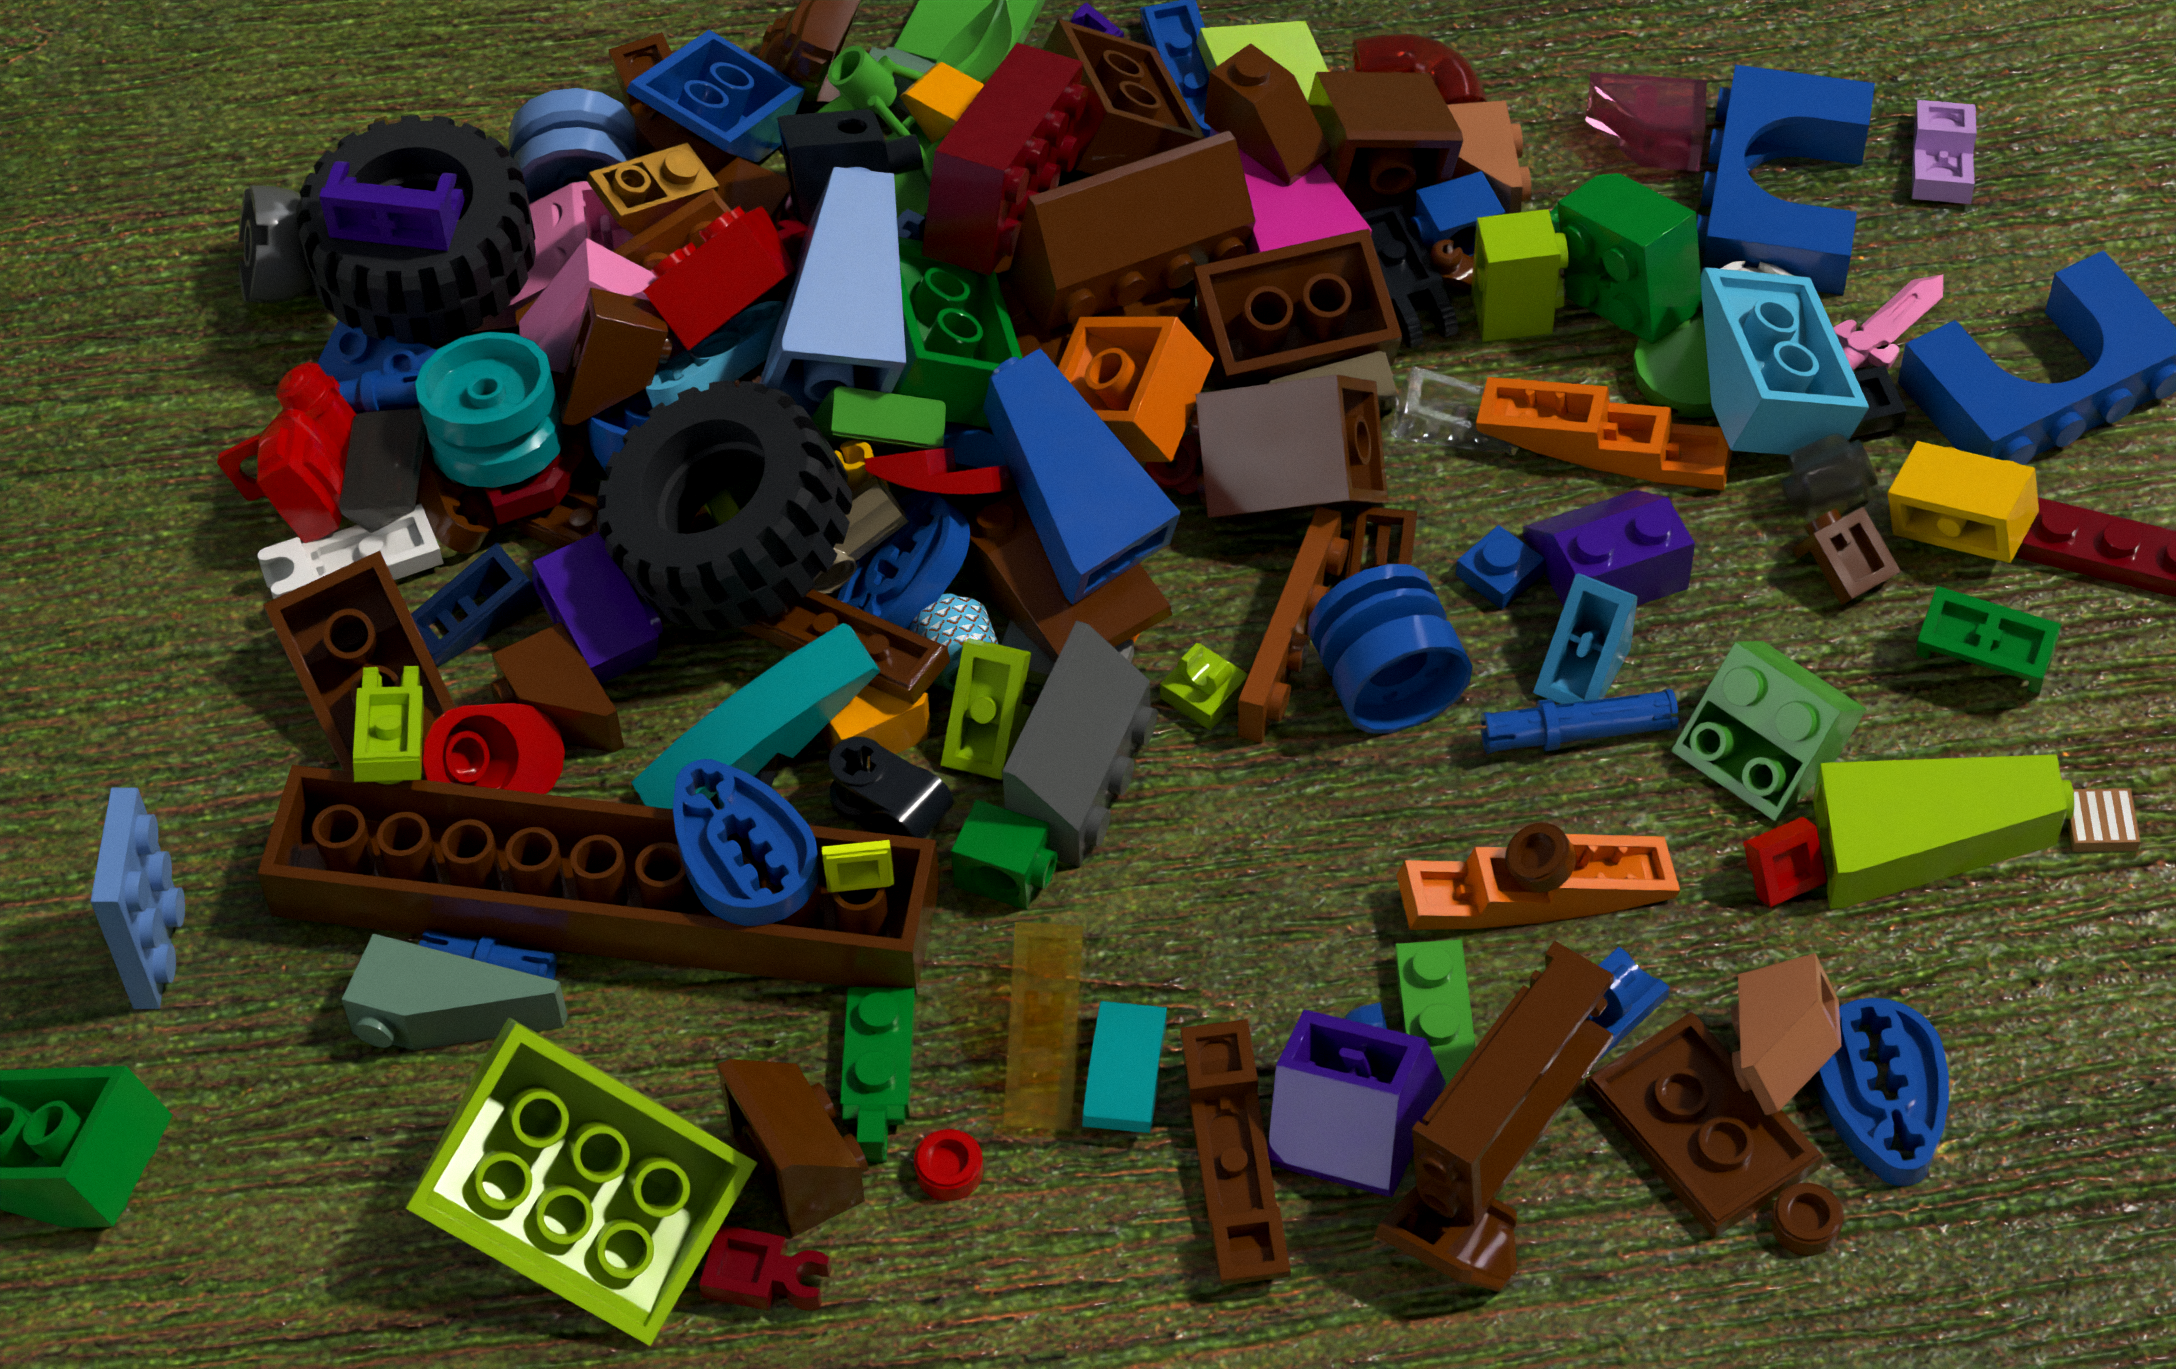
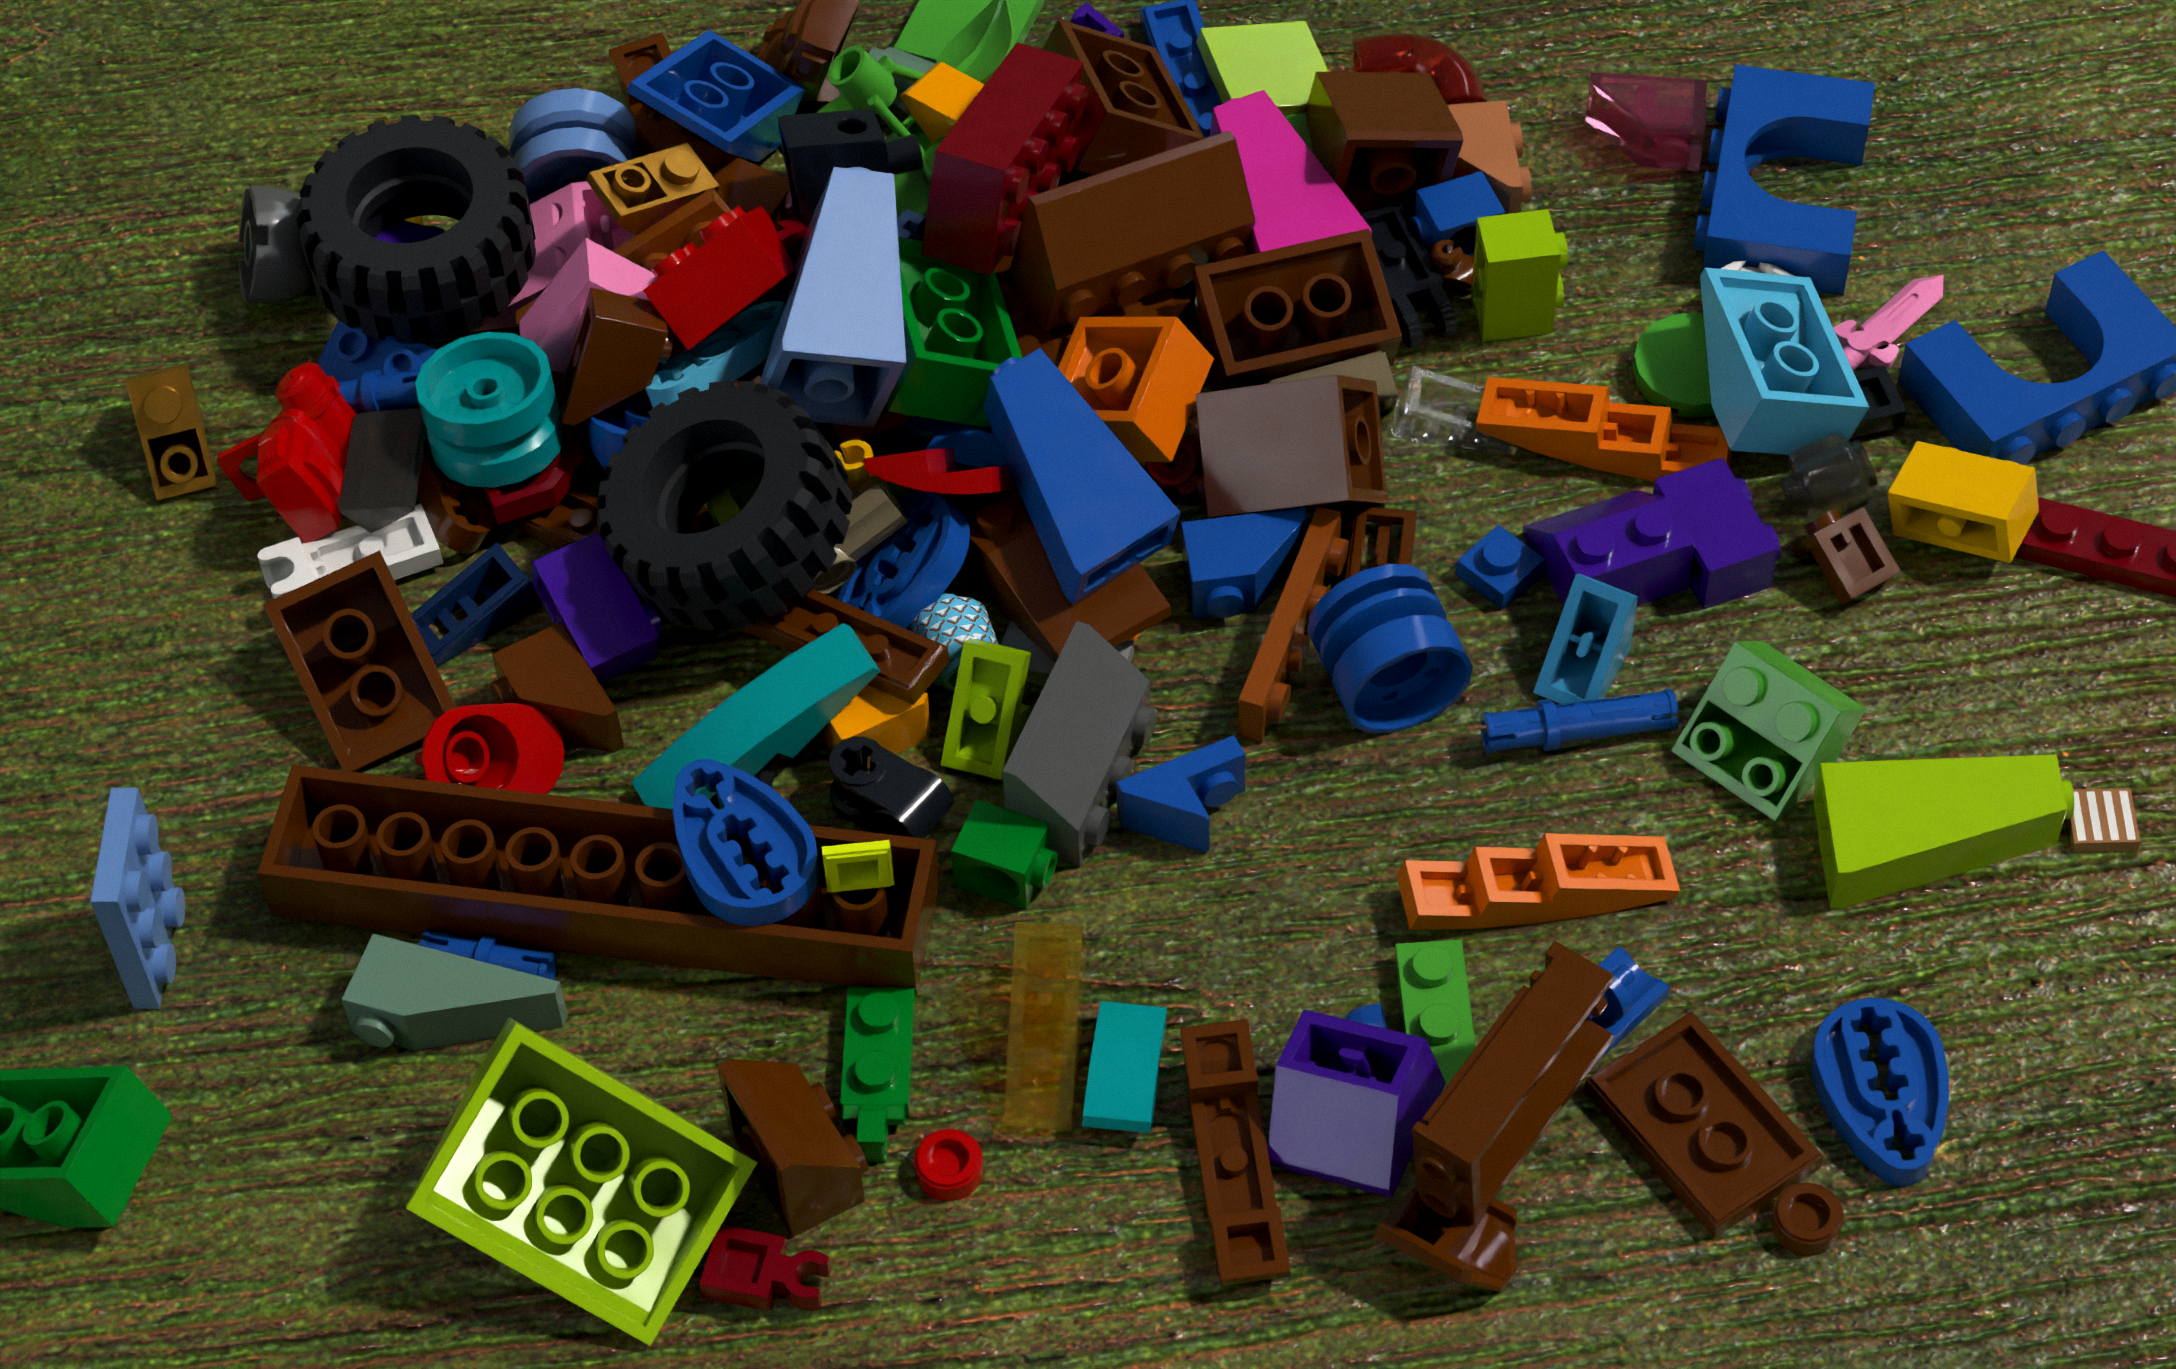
(171, 431): none -> pearl gold slope
(388, 728): lime hinge -> none
(390, 212): dark purple hinge -> none
(881, 419): bright green slope -> none
(1172, 796): none -> blue slope
(1203, 686): lime tile -> none
(1239, 559): none -> blue slope
(1265, 114): reddish brown slope -> none
(1540, 857): reddish brown tile -> none
(1630, 255): green hinge -> none
(1732, 545): none -> dark purple brick
(1784, 1029): nougat slope -> none
(1785, 861): red tile -> none
(1943, 151): lavender slope -> none
(1989, 636): green hinge -> none

